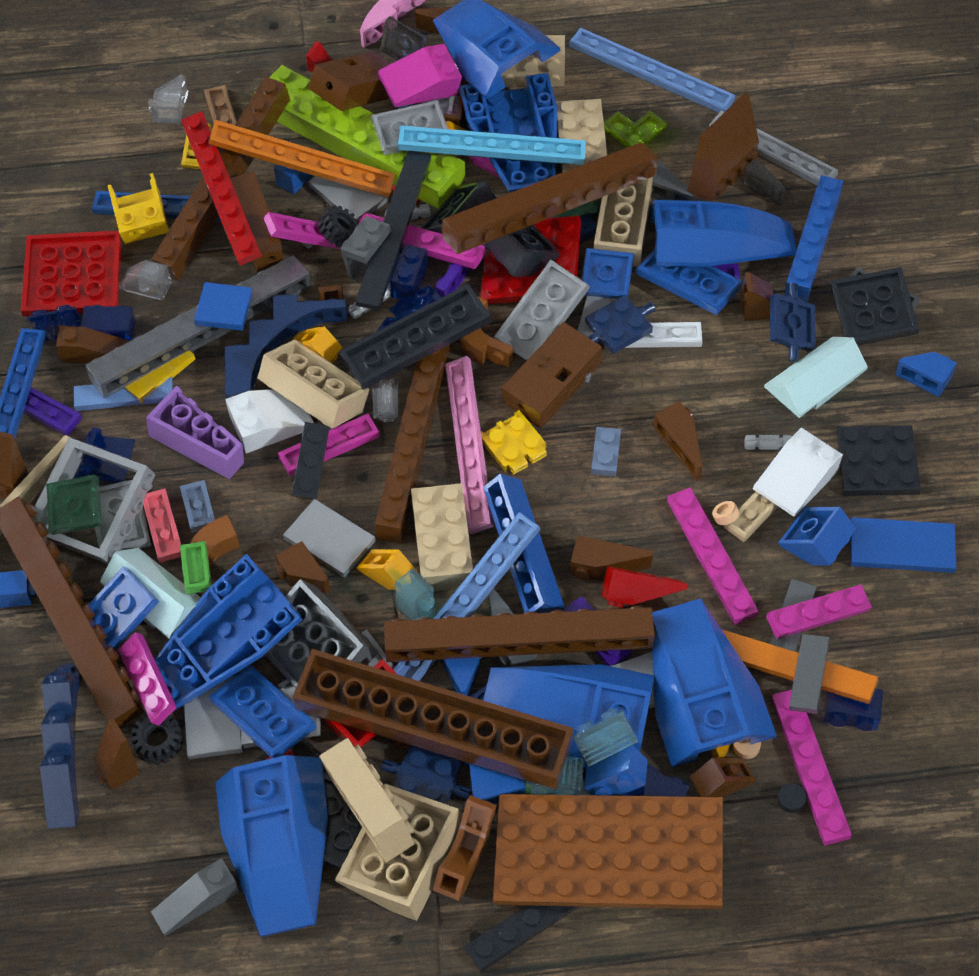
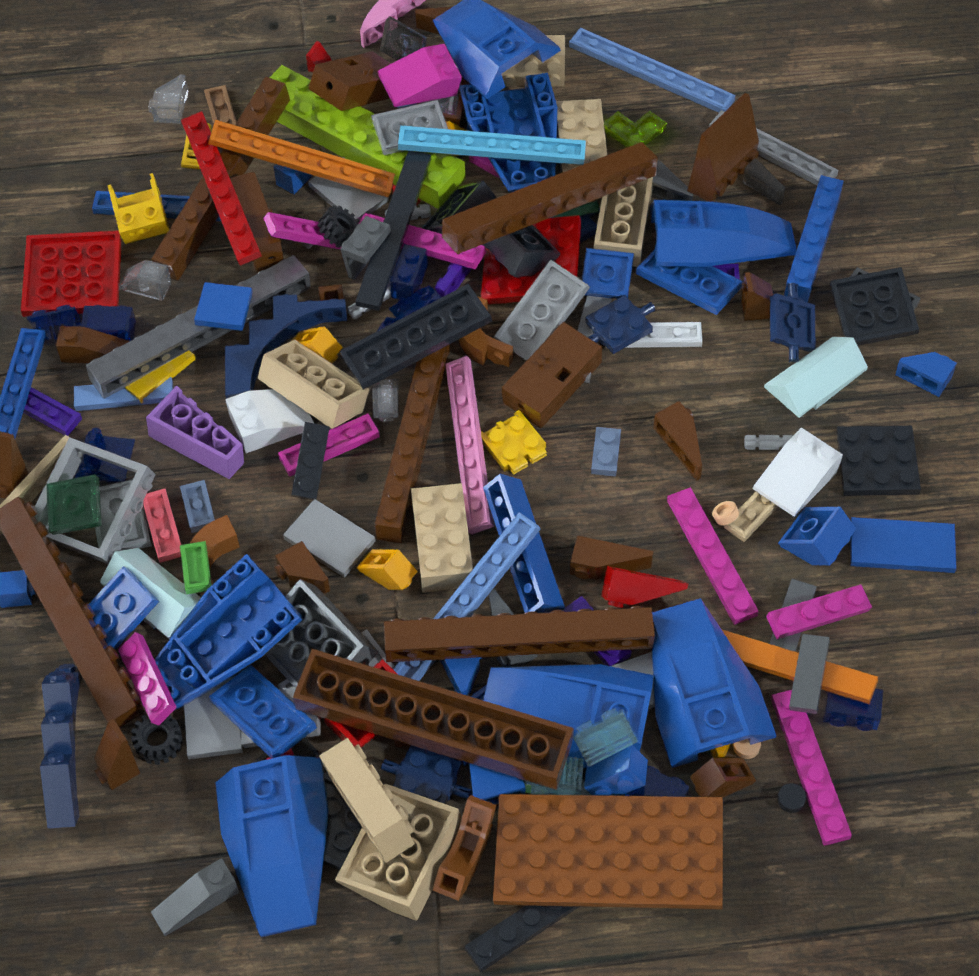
(415, 596): clear light blue brick -> none

